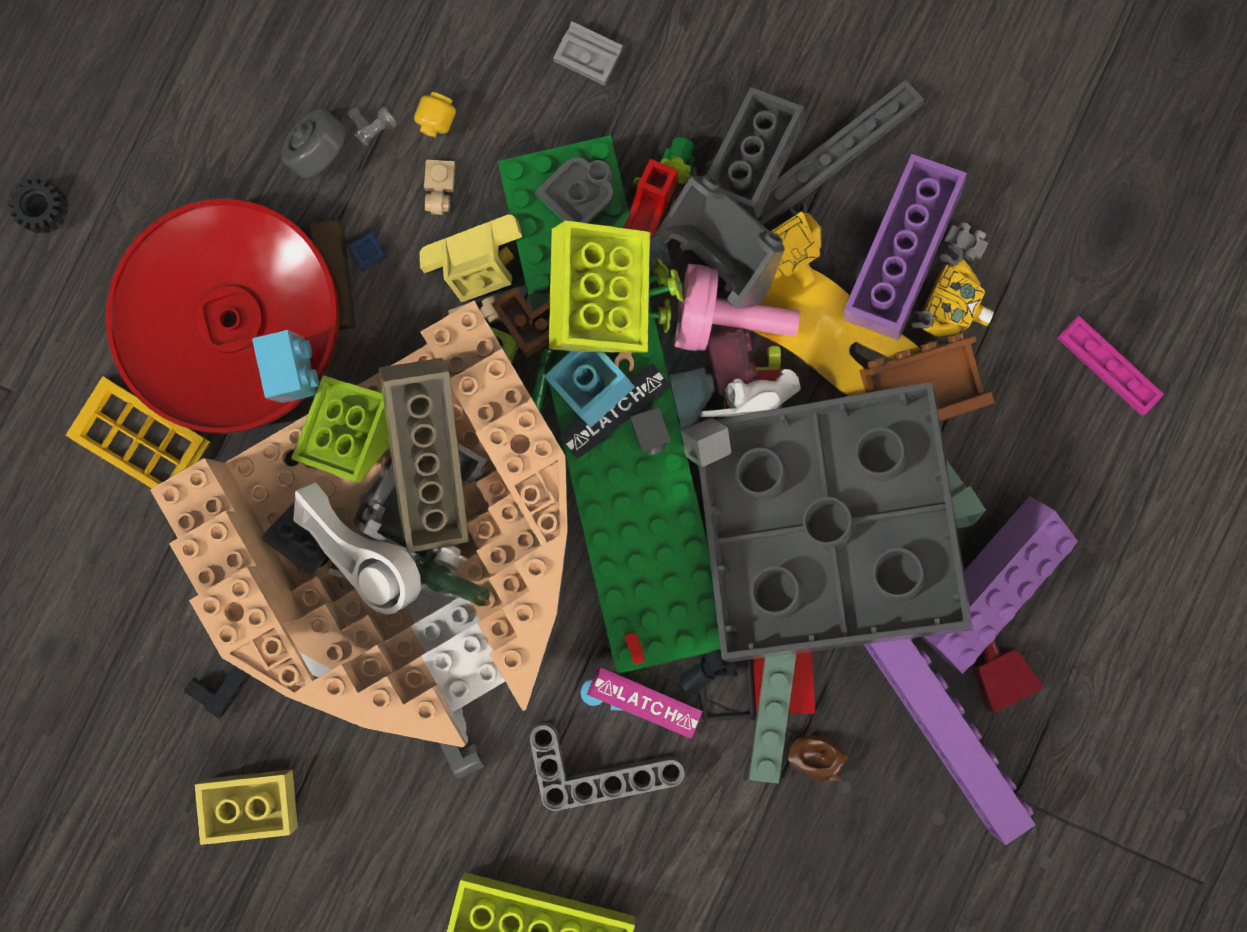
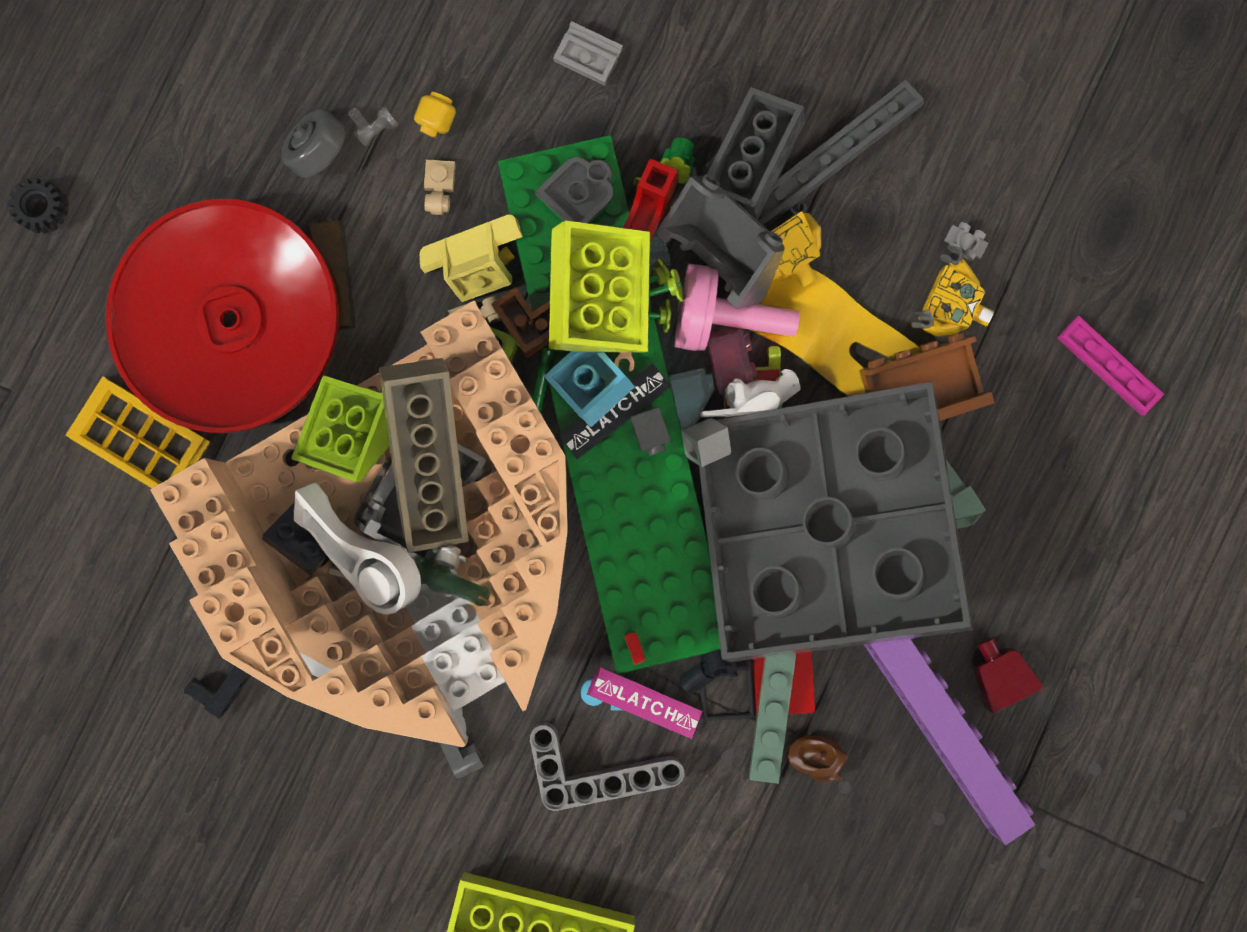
(246, 807): light yellow brick -> none
(285, 366): medium azure brick -> none
(367, 251): dark blue tile -> none
(904, 247): medium lavender brick -> none
(1005, 578): medium lavender brick -> none

